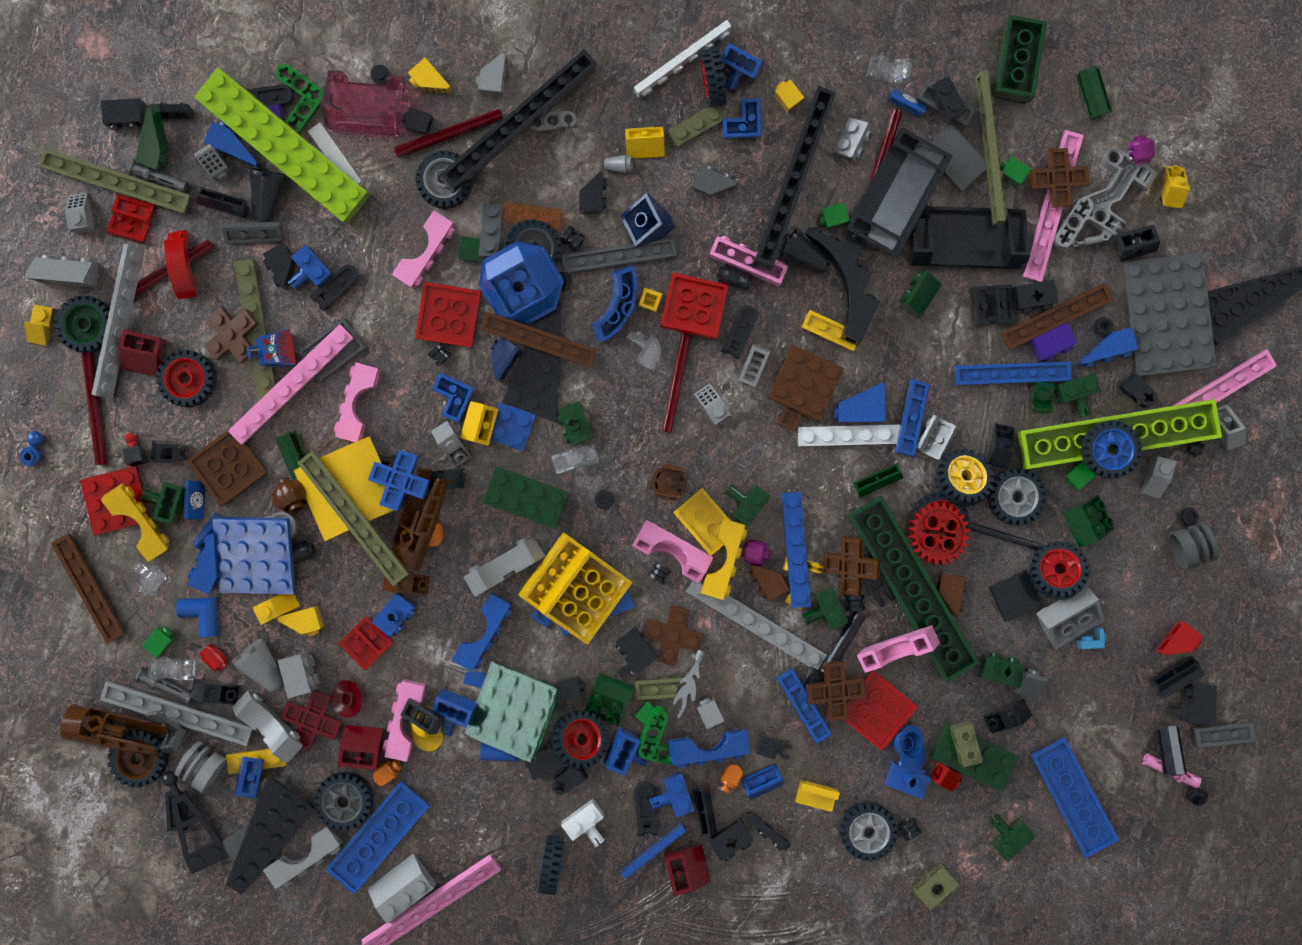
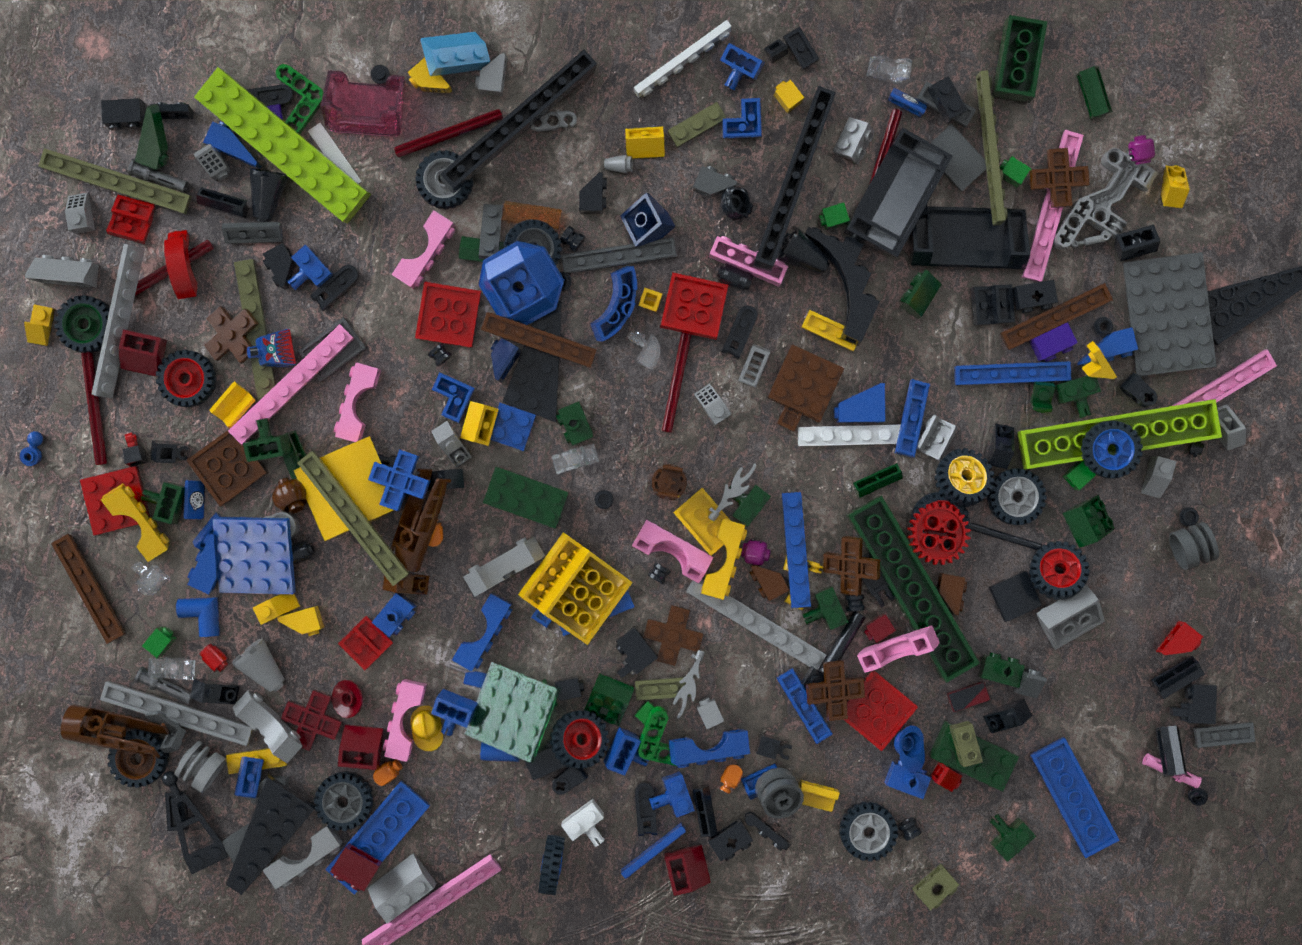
(232, 404): none -> yellow panel
(266, 445): none -> dark green brick
(298, 674): light grey brick -> none
(356, 867): none -> dark red slope
(417, 121): black brick -> none
(433, 721): black slope -> none
(455, 53): none -> dark azure slope
(713, 77): black wheel -> none
(735, 491): none -> light grey piece
(736, 203): none -> black hair
(776, 50): none -> black slope
(779, 793): none -> dark grey wheel
(801, 48): none -> black plate
(879, 628): none -> dark red brick
(968, 696): none -> black tile
(1089, 642): dark azure bracket -> none
(1099, 365): none -> yellow slope

